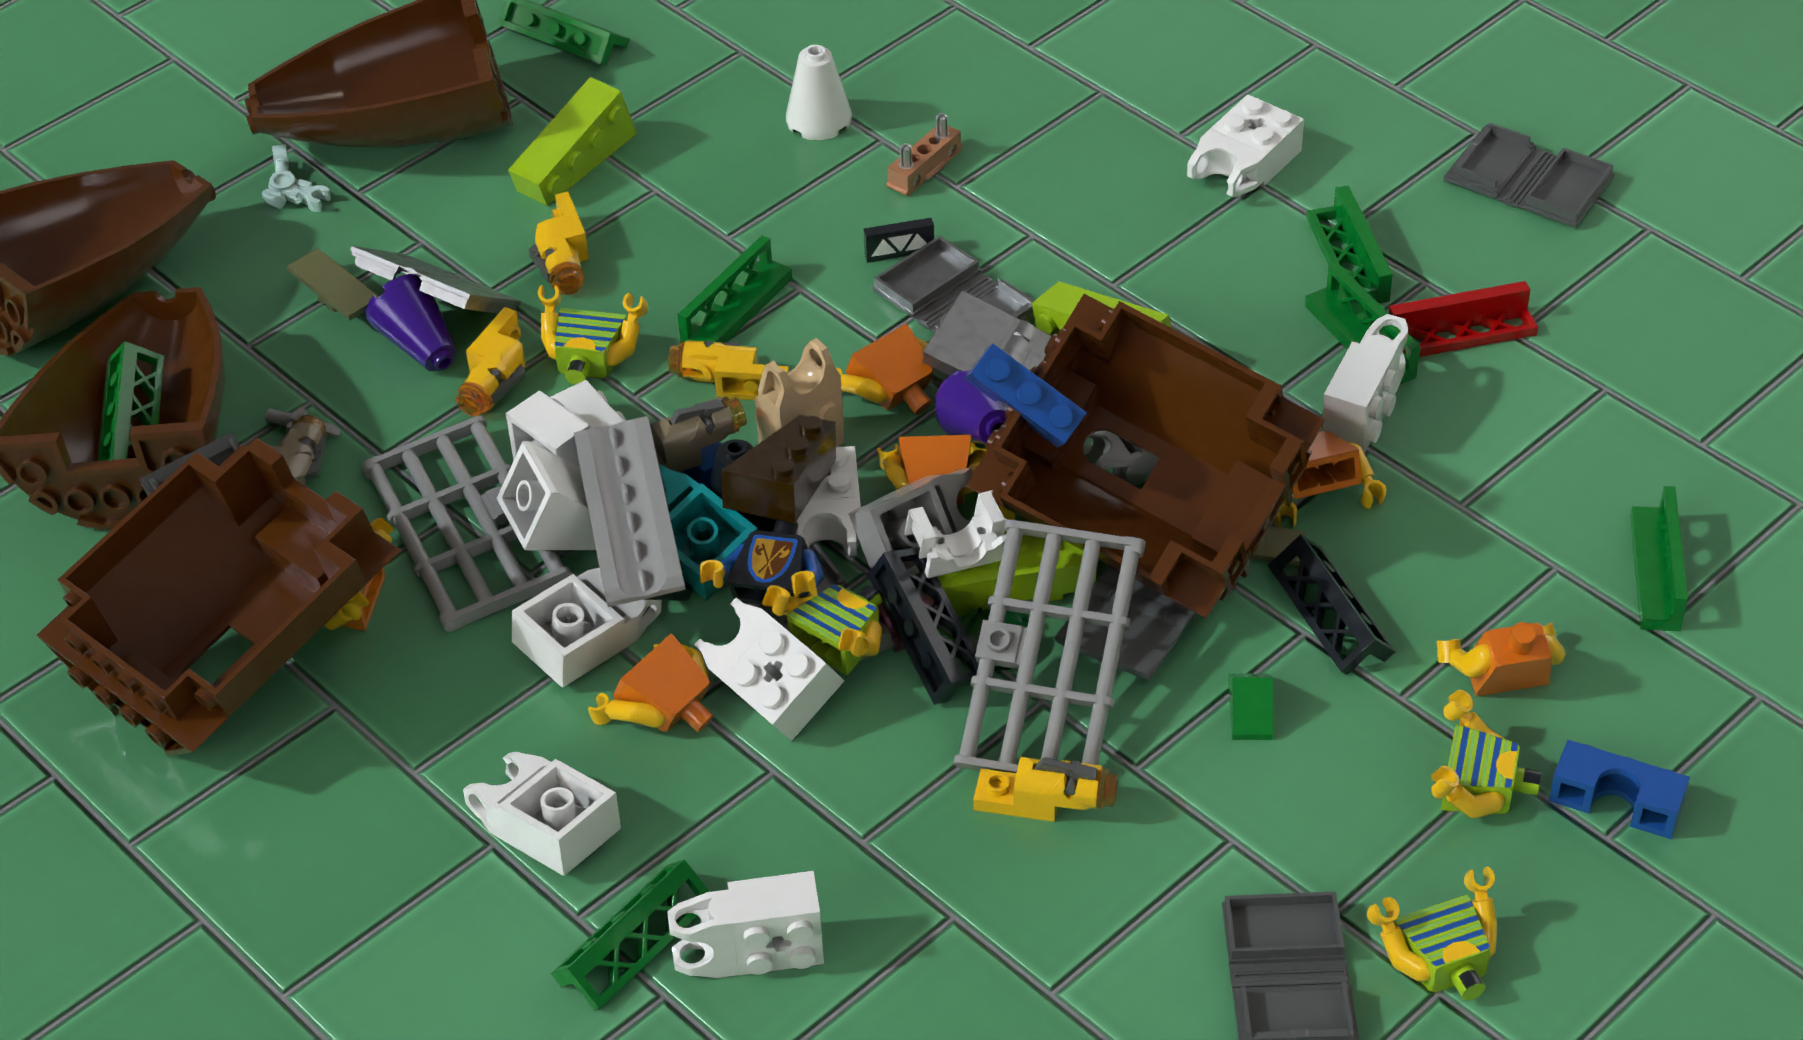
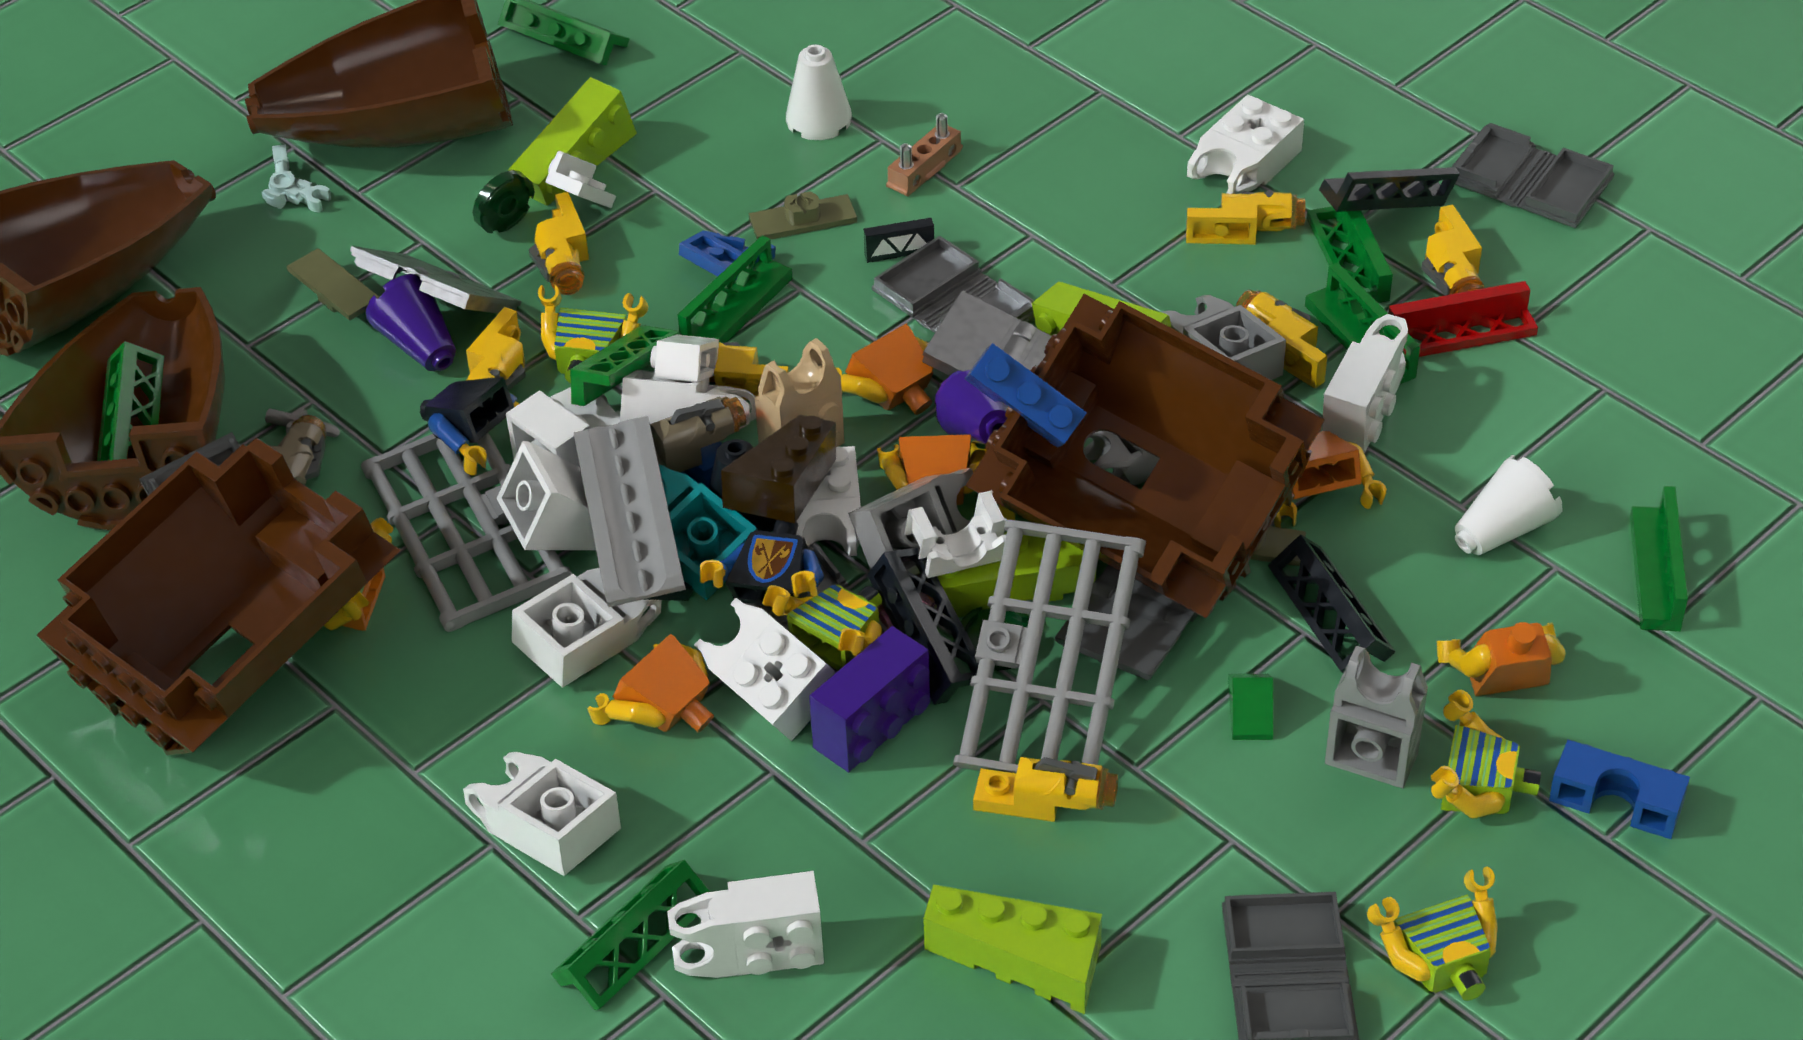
(466, 414): none -> black torso
(503, 201): none -> dark green tile
(576, 177): none -> white bracket
(611, 364): none -> green fence
(662, 397): none -> white brick
(685, 358): none -> white brick
(714, 251): none -> blue wing
(803, 215): none -> olive piece
(870, 699): none -> dark purple brick
(1017, 940): none -> lime wedge
(1233, 334): none -> light grey brick
(1243, 216): none -> yellow plate
(1301, 354): none -> yellow plate
(1376, 721): none -> light grey brick
(1390, 189): none -> black fence
(1453, 254): none -> yellow plate
(1508, 507): none -> white cone

